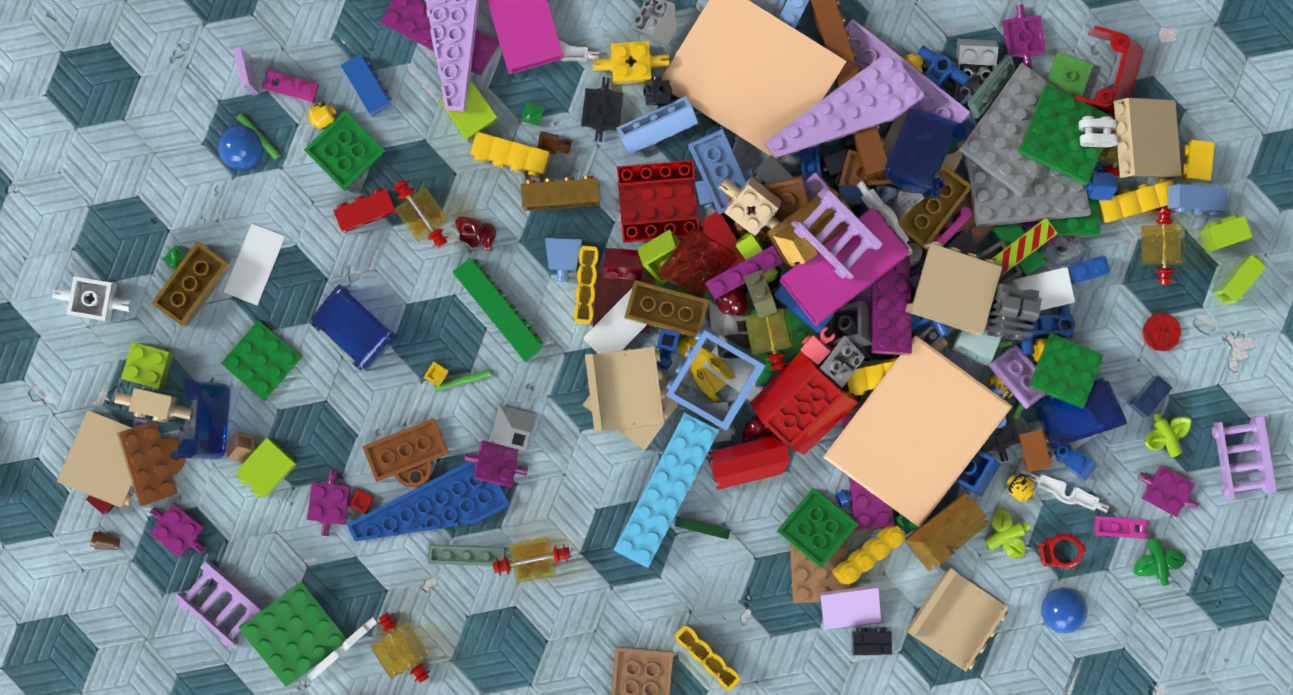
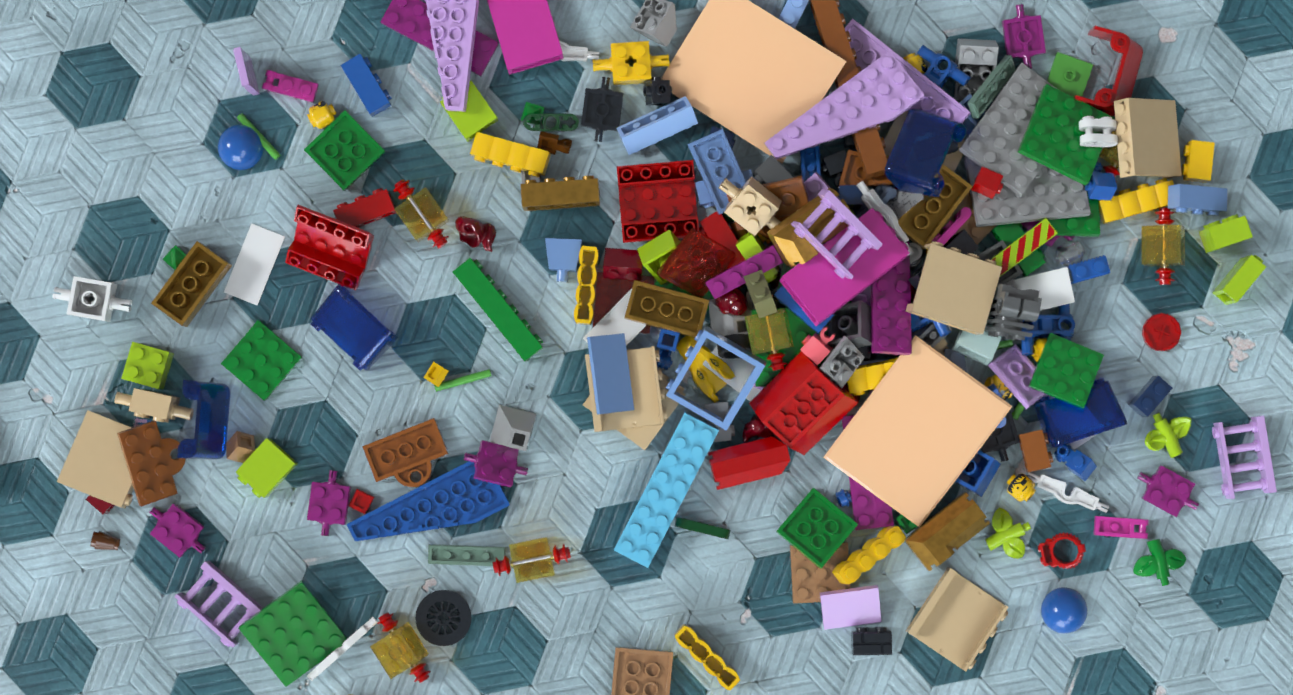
(329, 248): none -> red slope
(435, 637): none -> black piece
(536, 116): none -> dark green beam
(610, 373): none -> medium blue tile
(988, 183): none -> red brick

